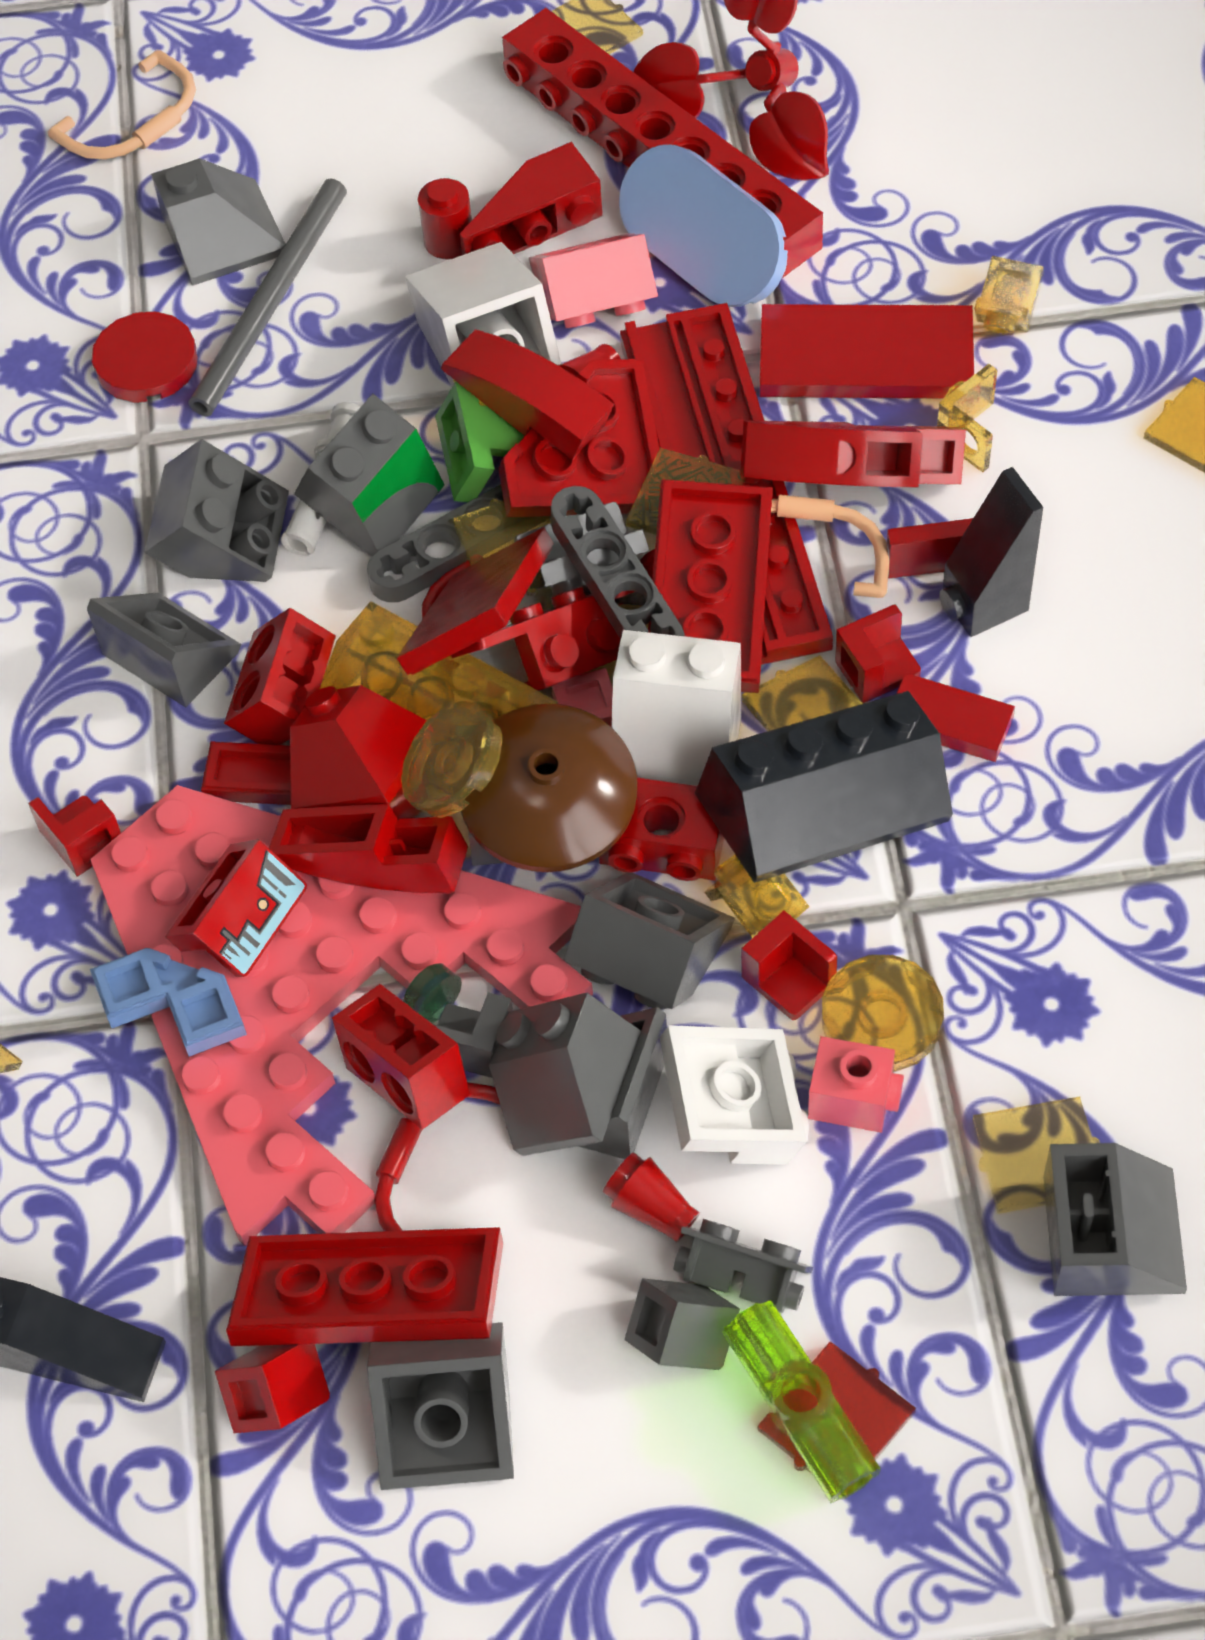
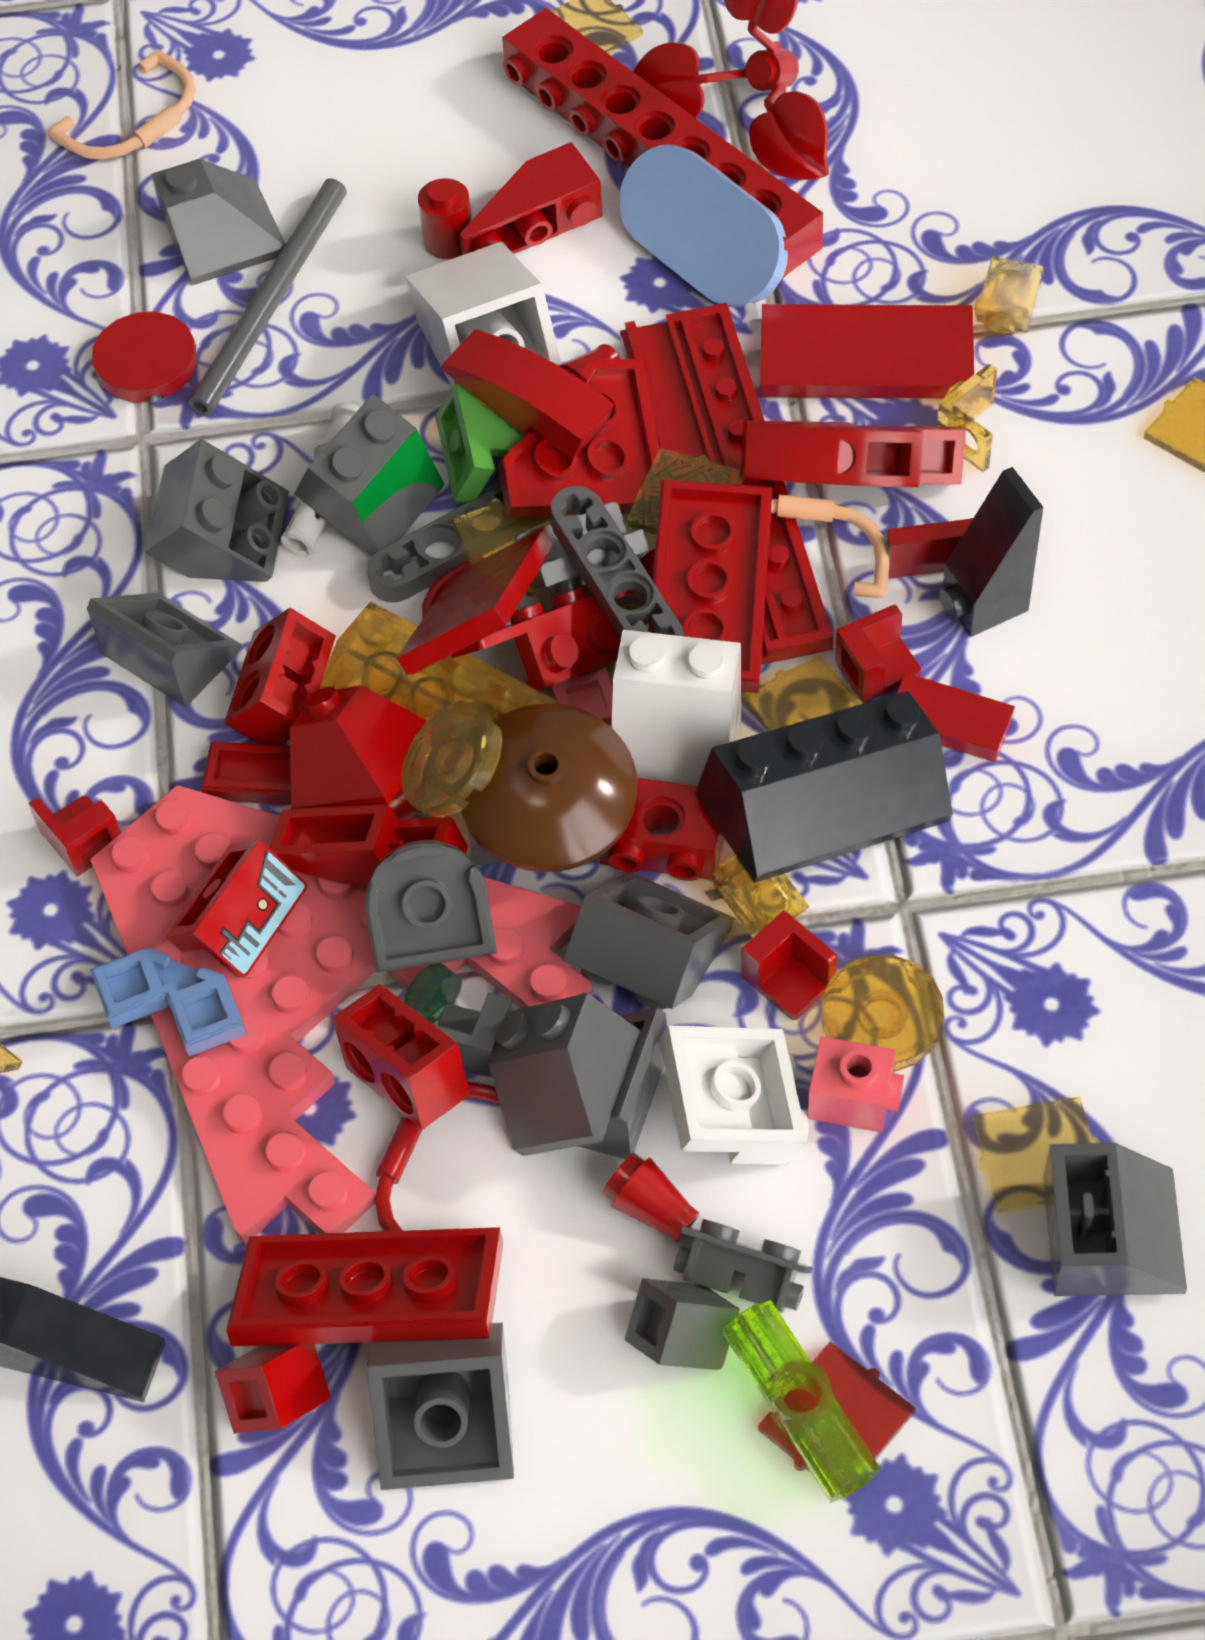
(427, 907): none -> dark grey tile
(596, 278): slope -> none

